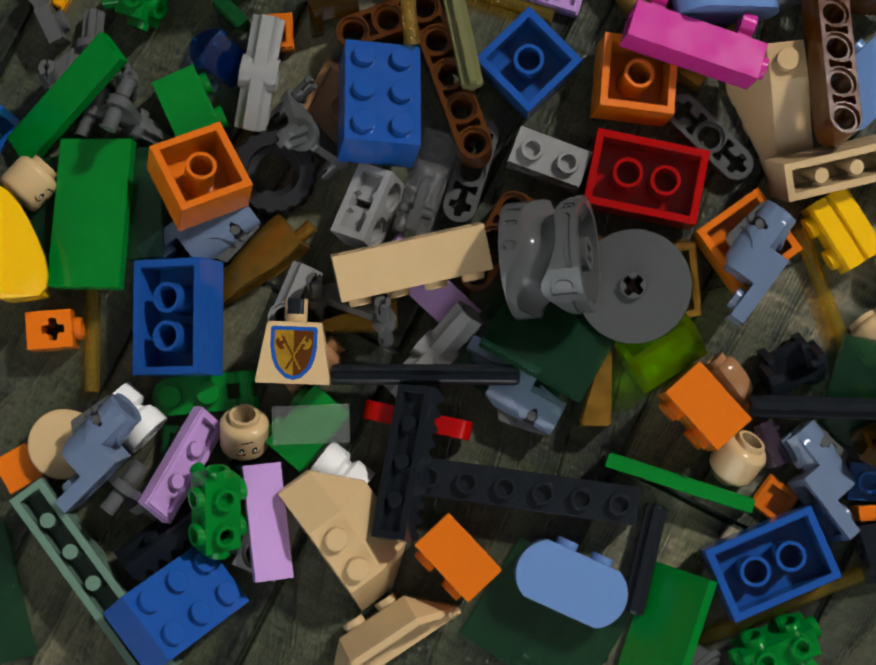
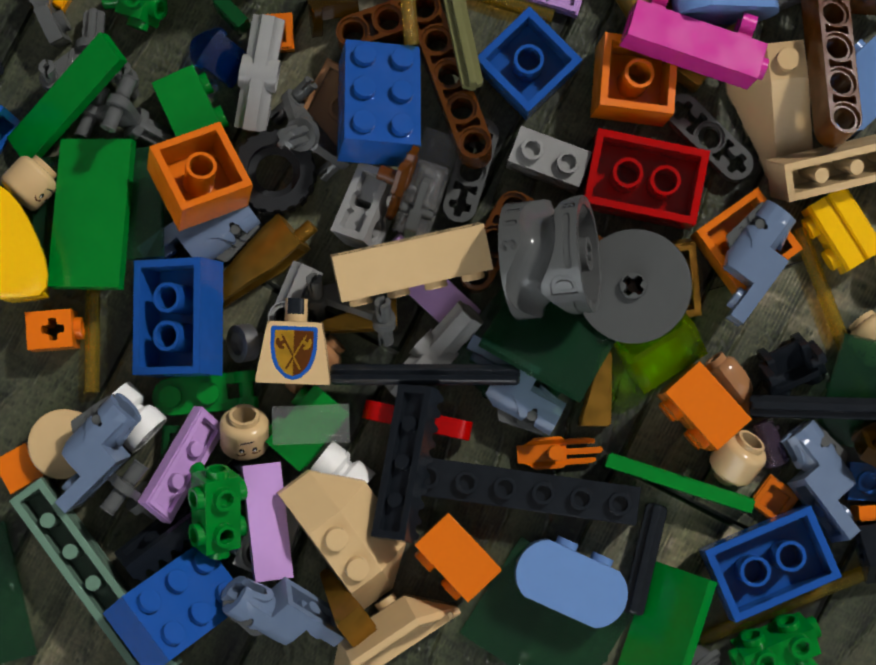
(244, 342): none -> flat silver tile
(280, 611): none -> sand blue plate
(346, 610): none -> pearl gold slope
(399, 180): none -> reddish brown piece
(552, 452): none -> orange piece

